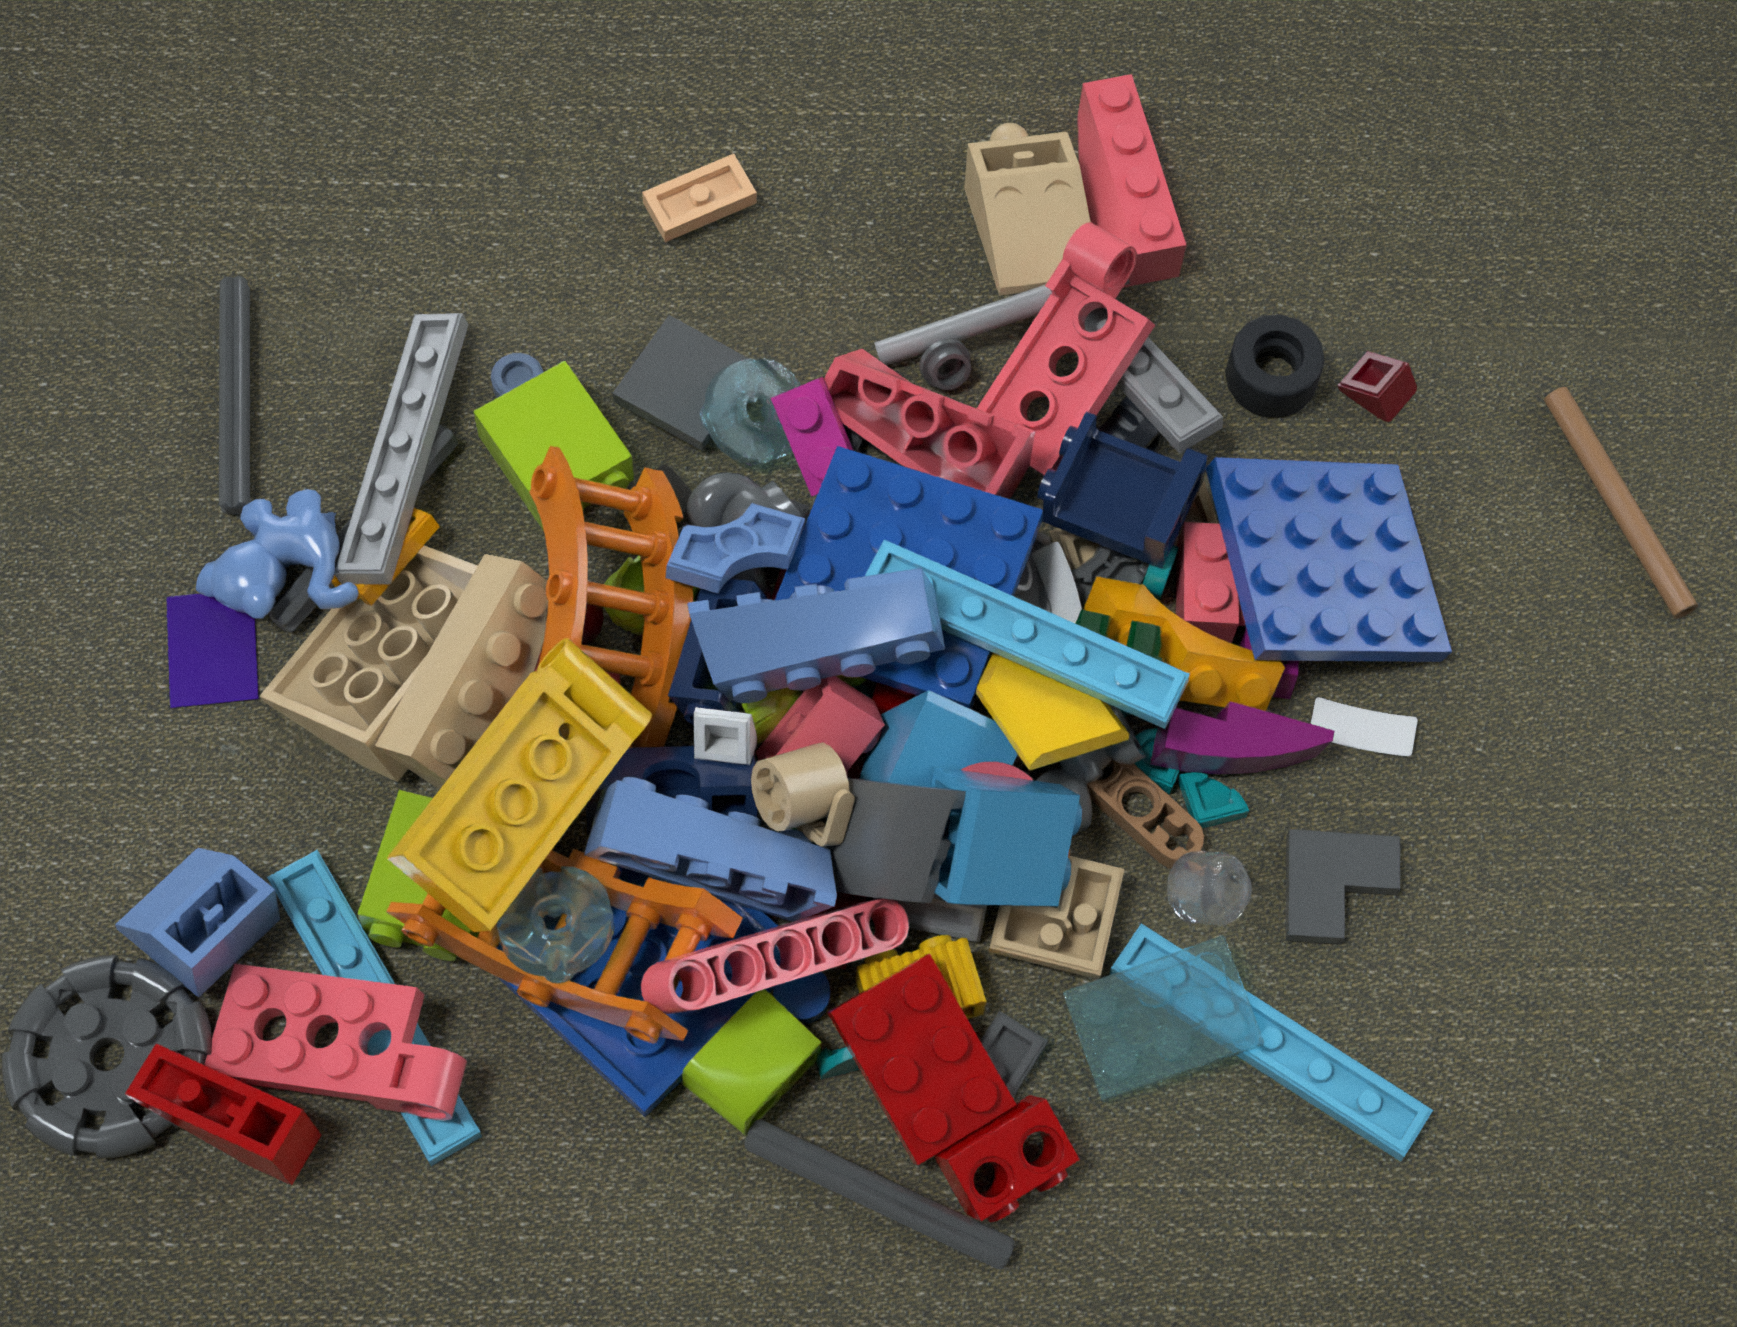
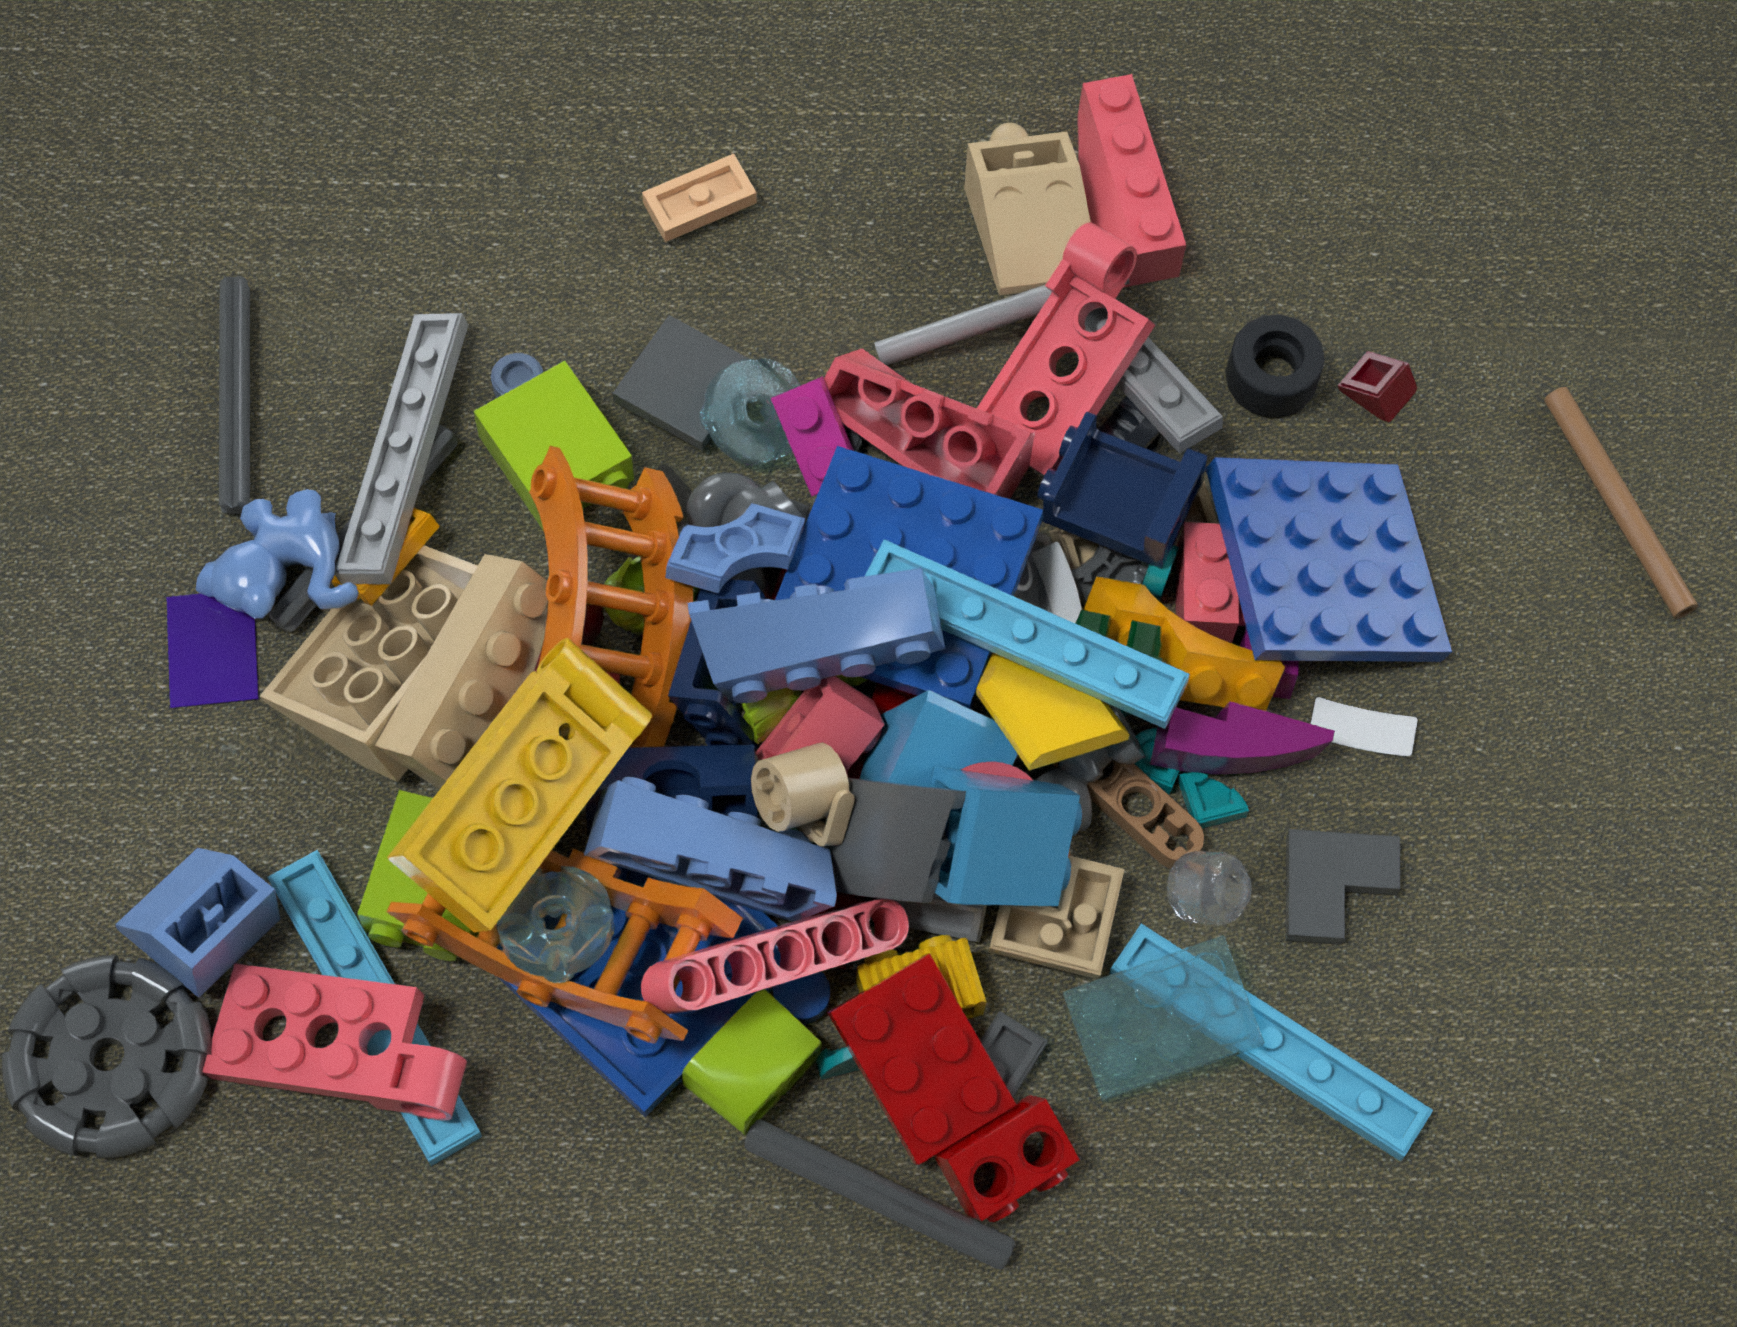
(226, 1113): red slope -> none
(724, 736): white slope -> none
(953, 371): dark grey plate -> none

